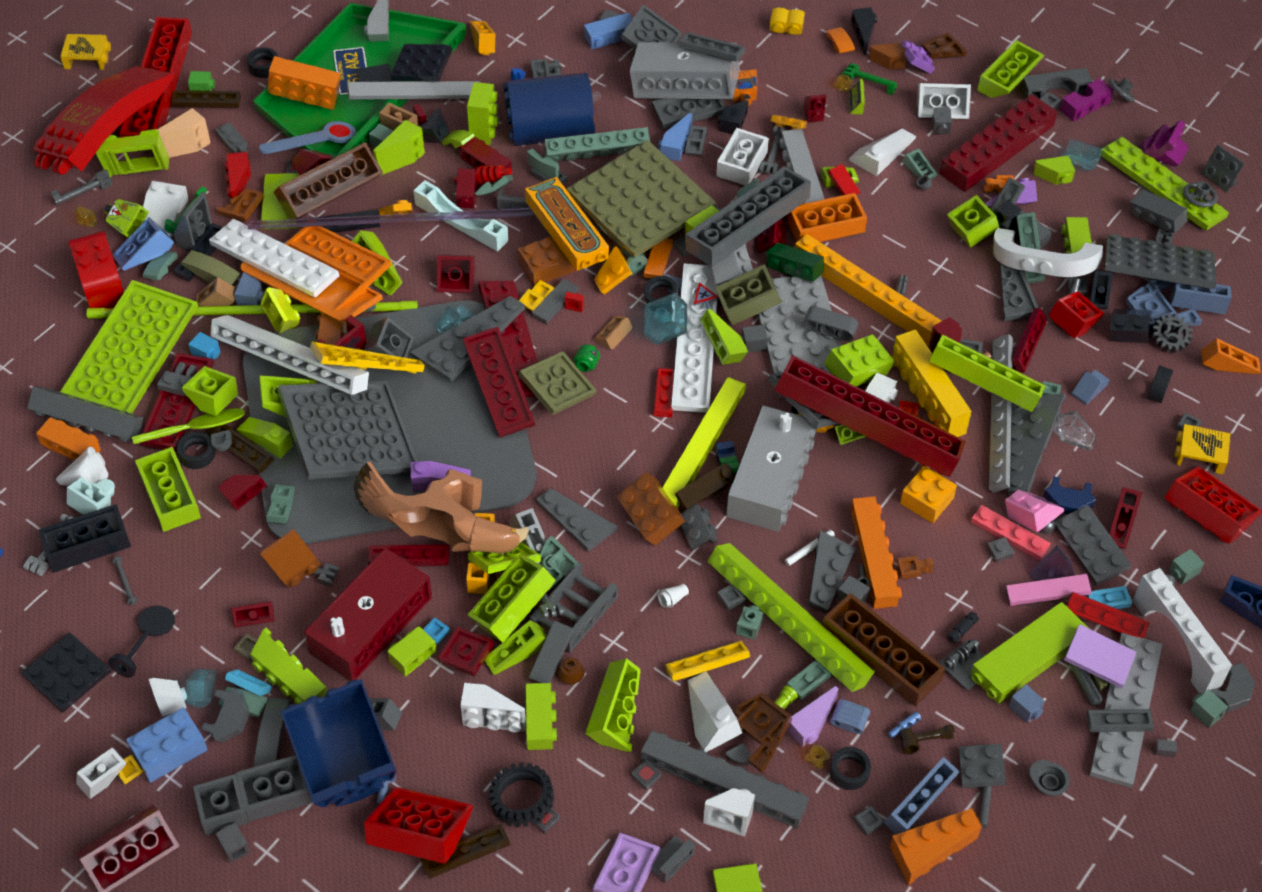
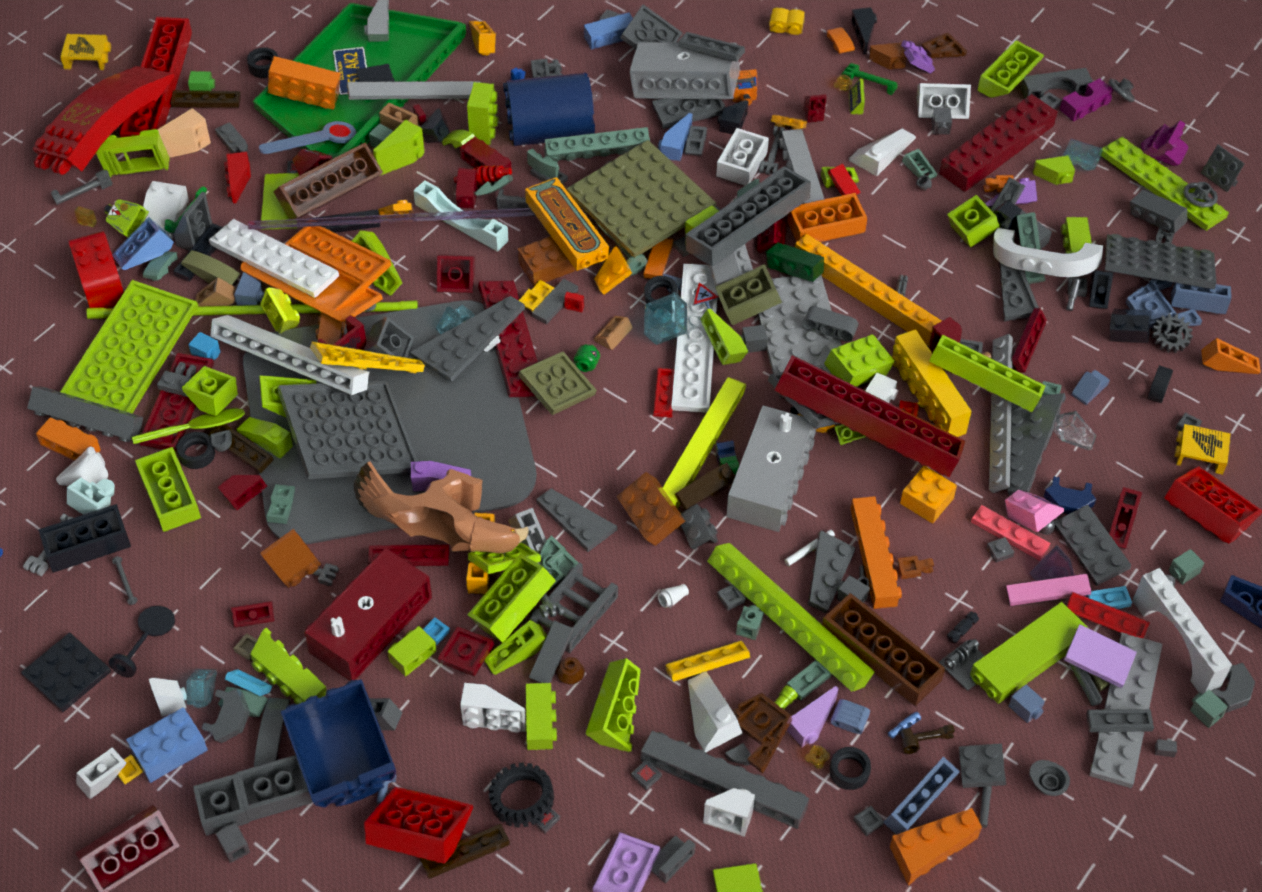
(242, 206): dark orange wing -> none
(421, 62): black plate -> none
(499, 382): dark red plate -> none
(1075, 314): red slope -> none

